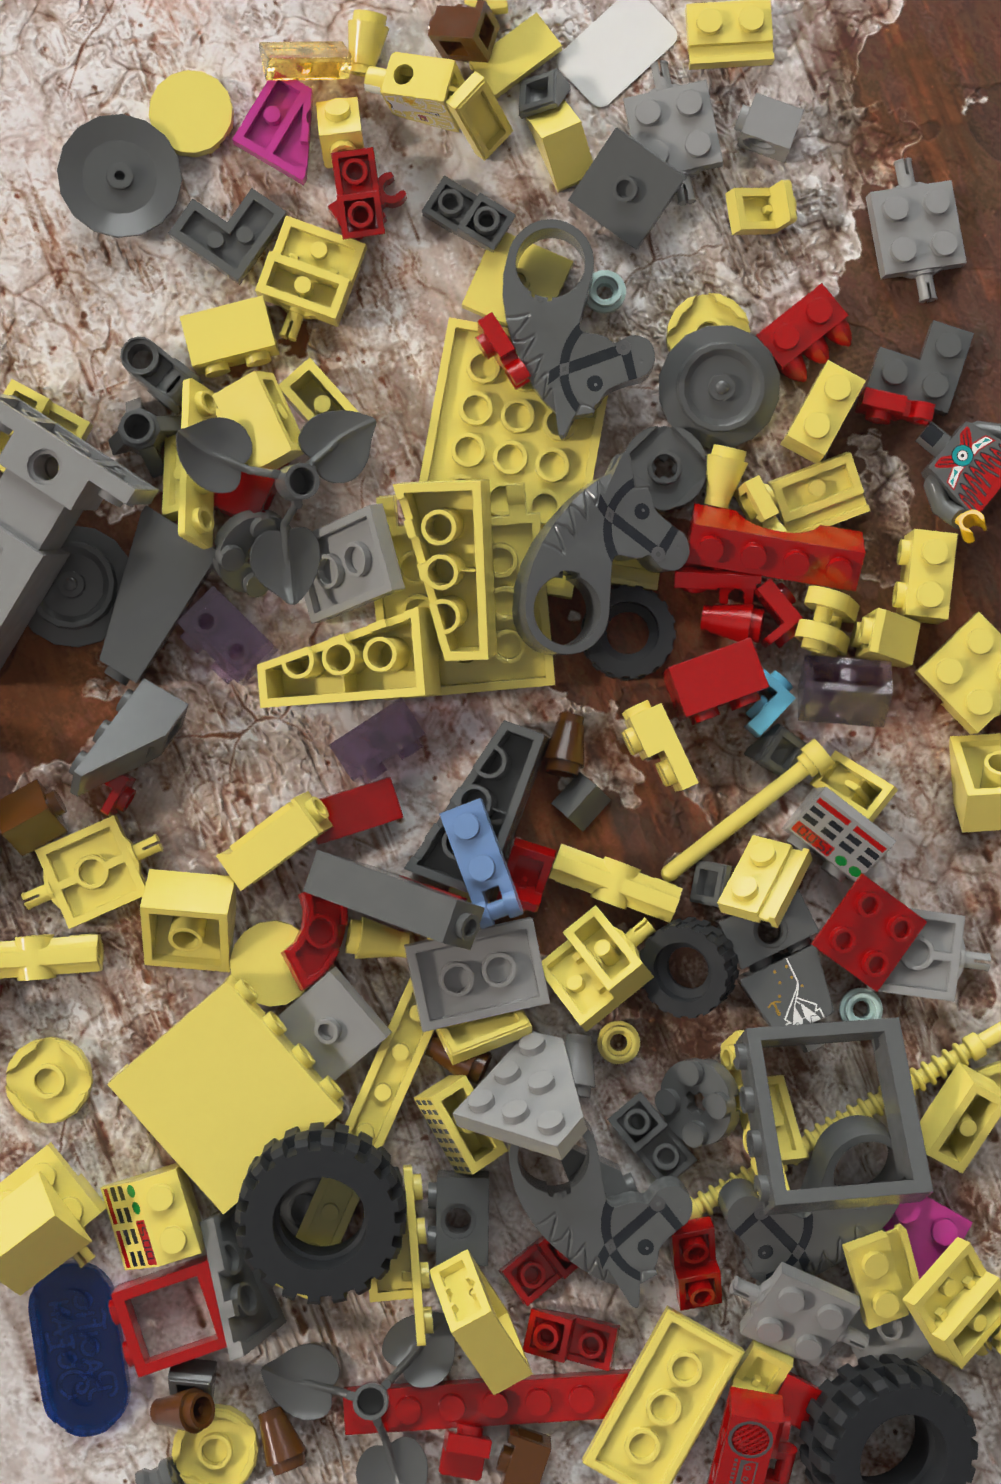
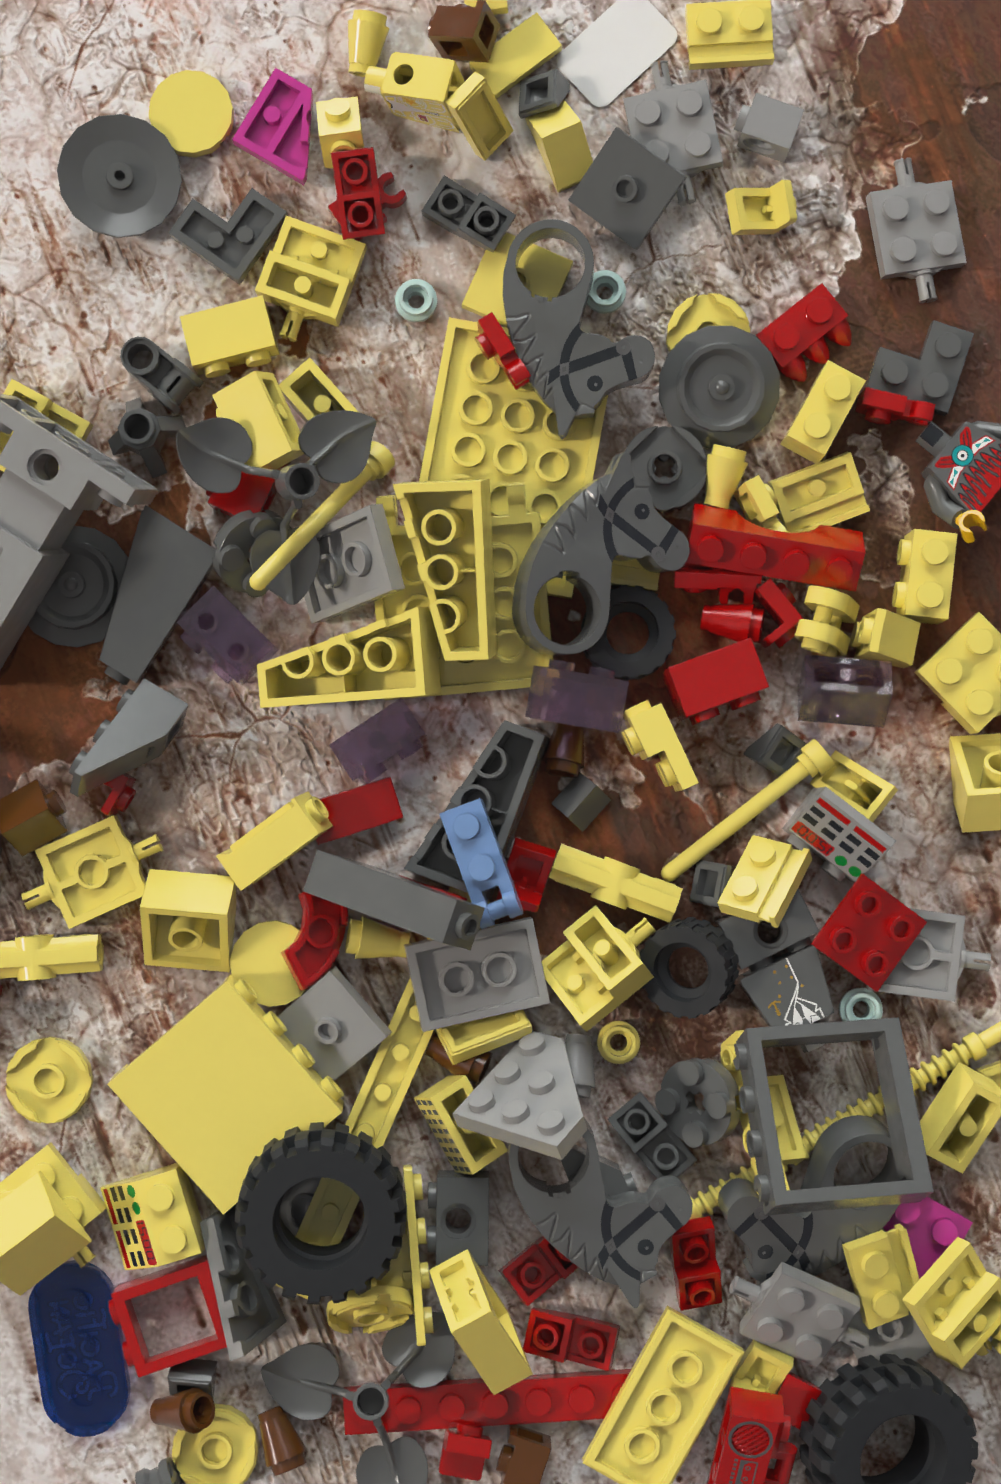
(182, 497): light yellow bracket -> none
(305, 60): clear yellow slope -> none
(374, 1310): none -> light yellow tile
(377, 466): none -> light yellow piece
(412, 288): none -> light aqua plate
(577, 698): none -> brick
(766, 711): medium azure bracket -> none

